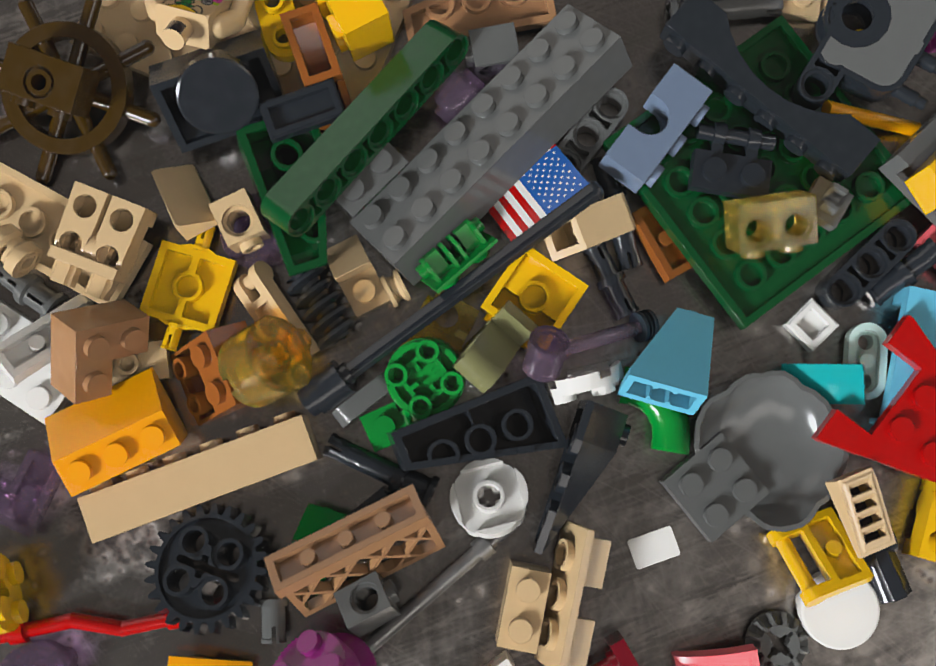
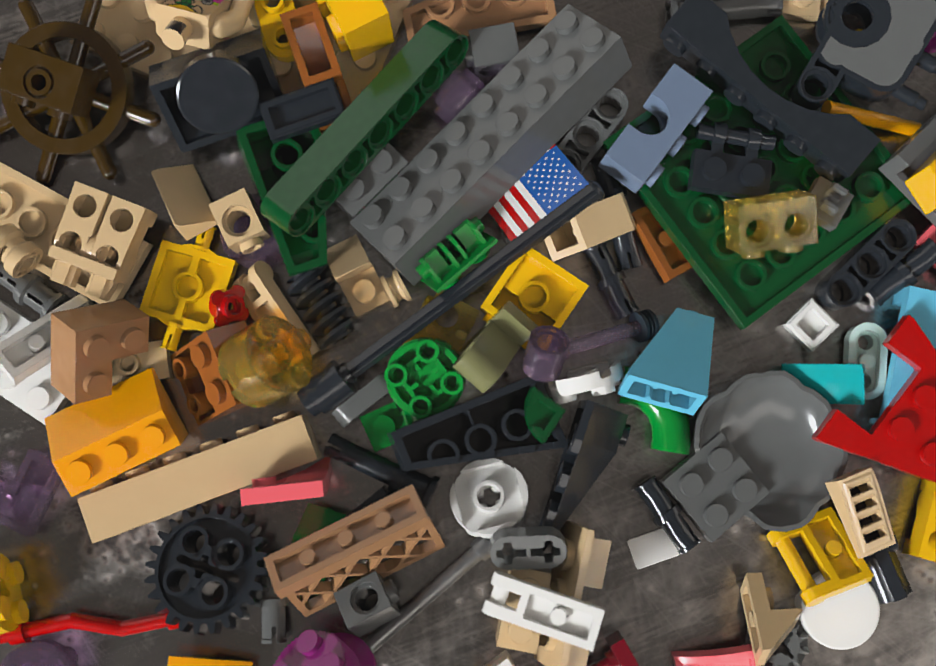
(219, 305): none -> red plate
(306, 484): none -> coral plate
(527, 548): none -> dark grey beam
(541, 414): none -> dark green tile
(545, 611): none -> white plate
(667, 515): none -> black pin
(765, 624): none -> tan slope

